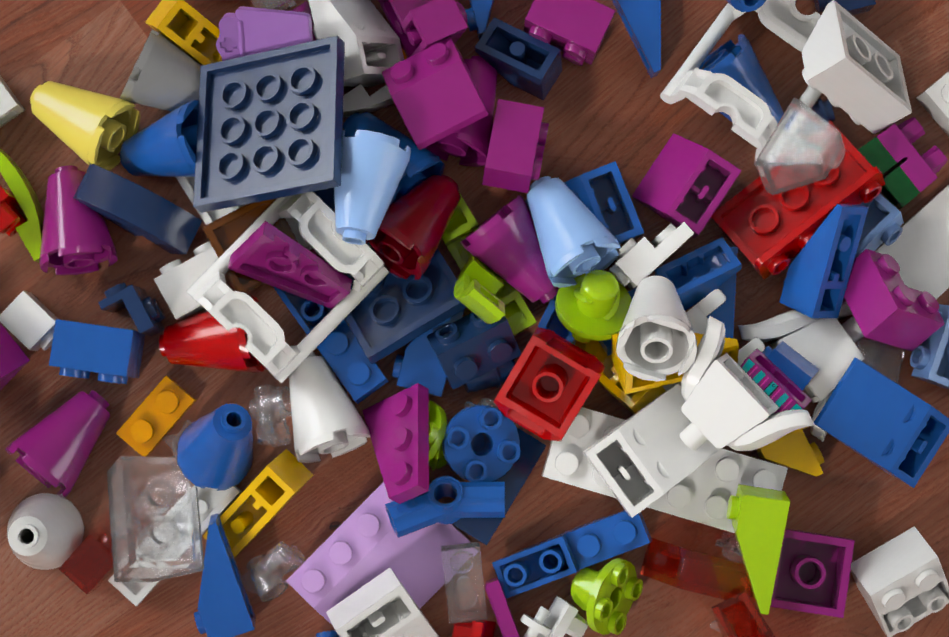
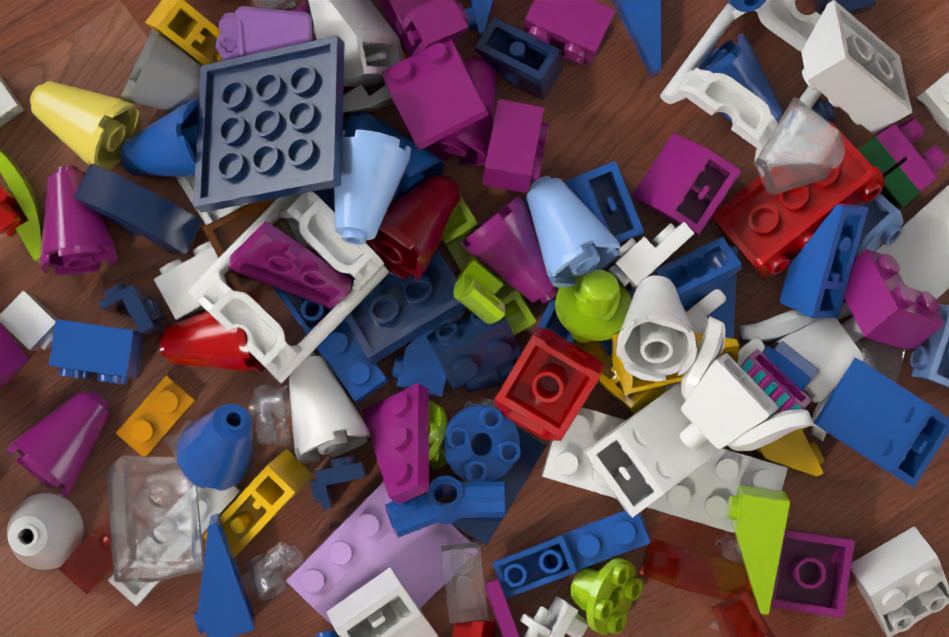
(342, 470): none -> dark blue bracket

